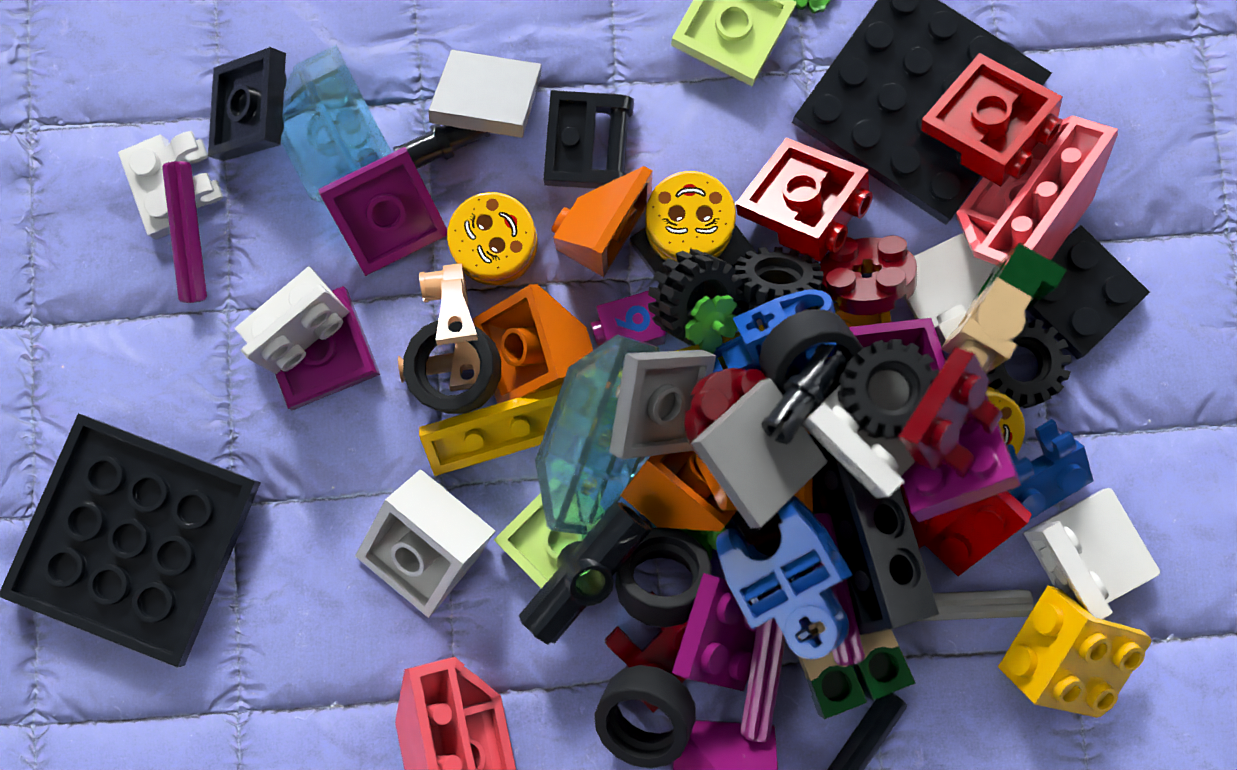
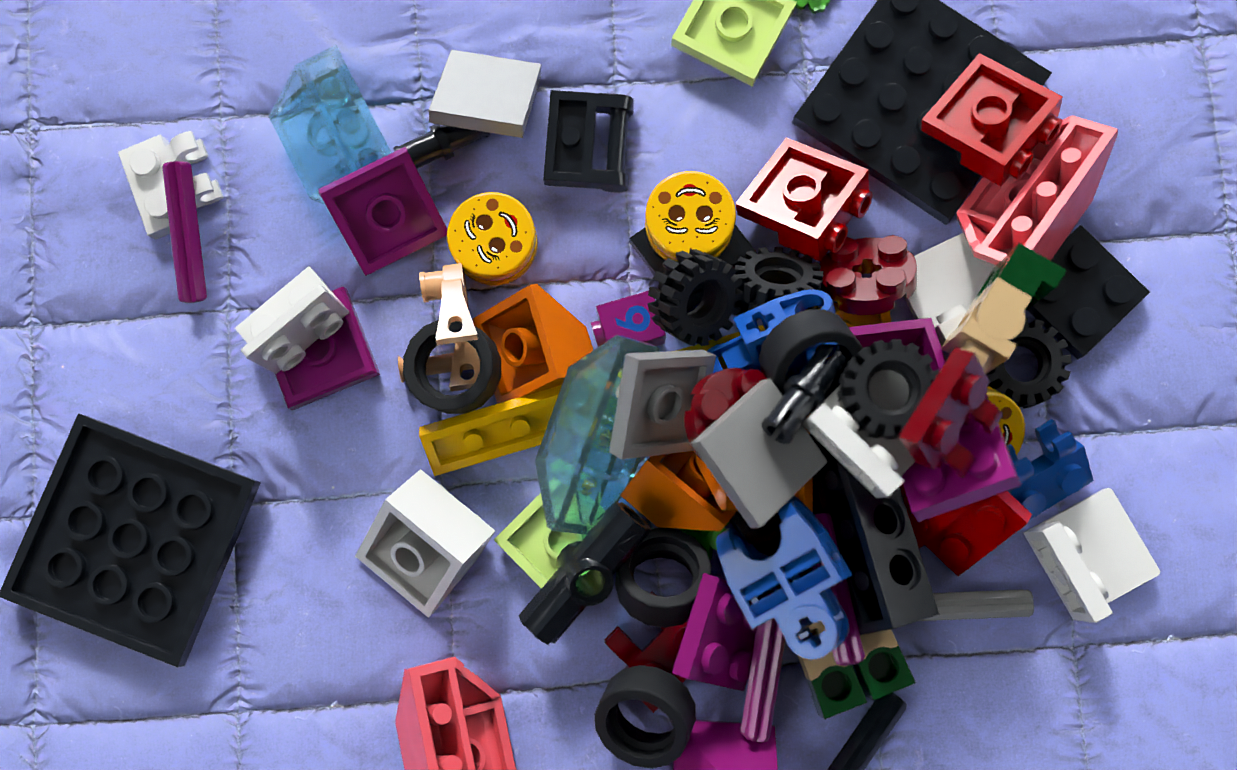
(247, 104): black plate -> none
(603, 220): orange slope -> none
(711, 321): bright green plant -> none
(1072, 658): yellow bracket -> none

